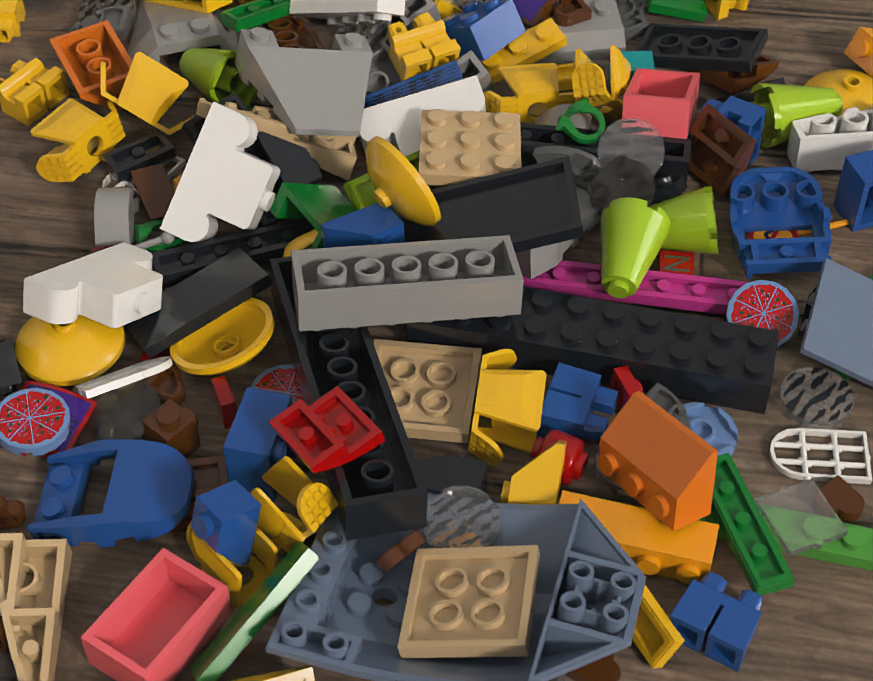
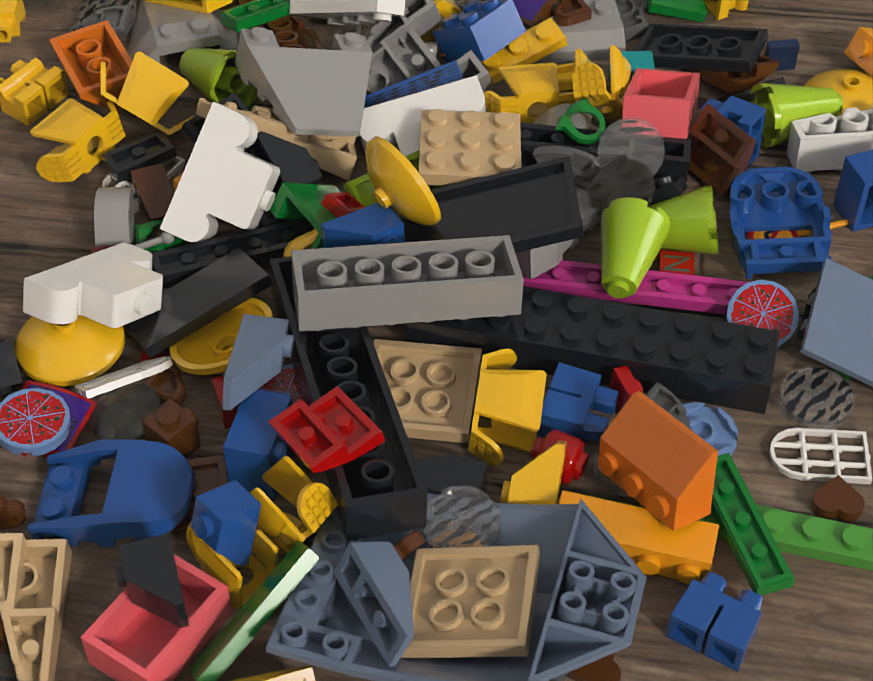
(152, 578): none -> black slope
(255, 357): none -> sand blue slope
(341, 203): none -> red tile
(380, 594): none -> sand blue slope
(420, 48): yellow hips -> none
(655, 632): yellow tile -> none
(783, 51): none -> dark blue tile
(801, 517): clear piece -> none

